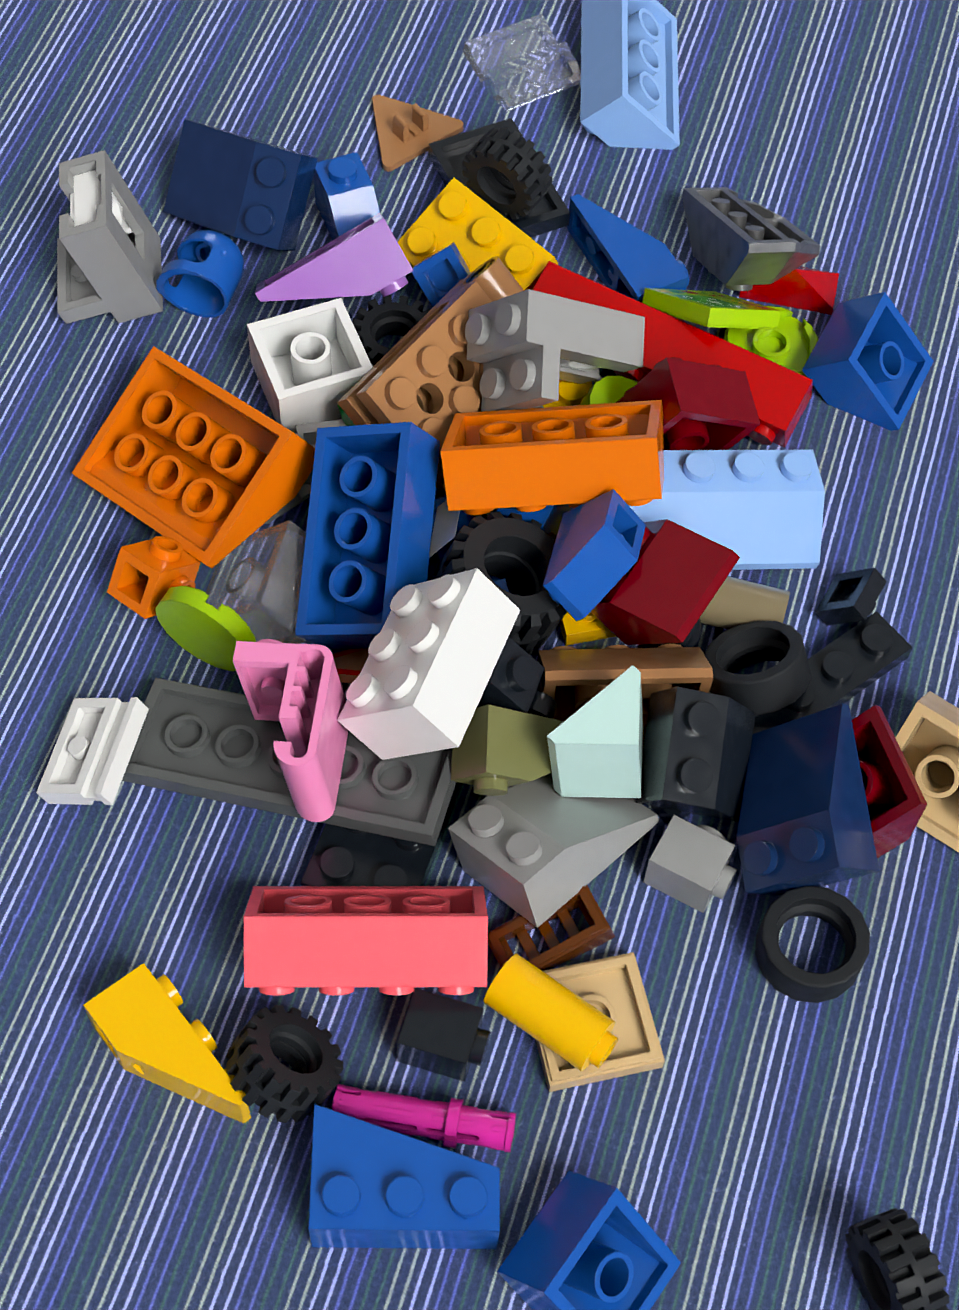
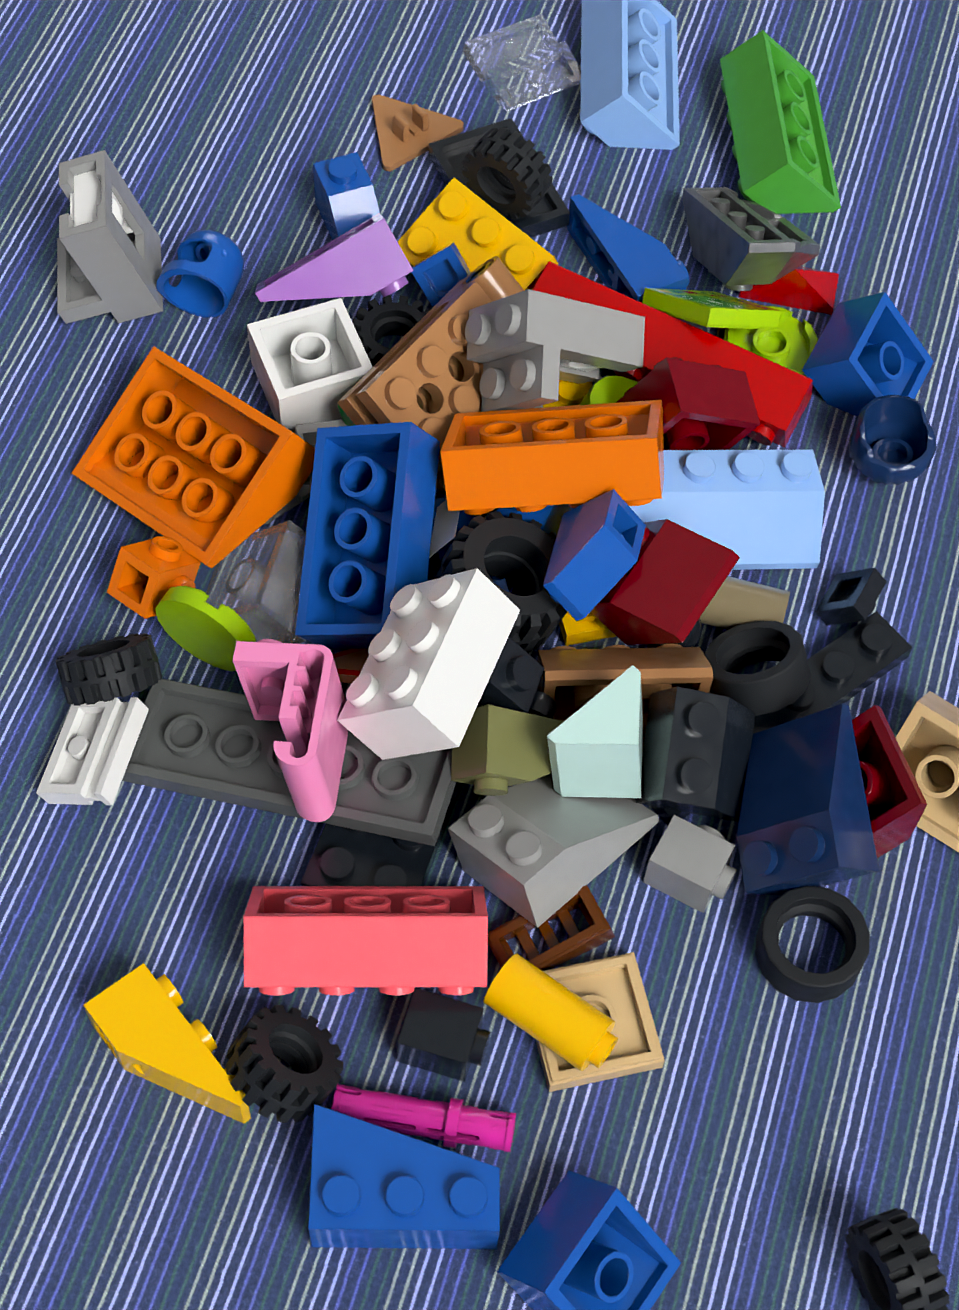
(109, 669): none -> black tyre
(240, 186): dark blue slope -> none
(777, 129): none -> bright green slope
(892, 440): none -> dark blue hair

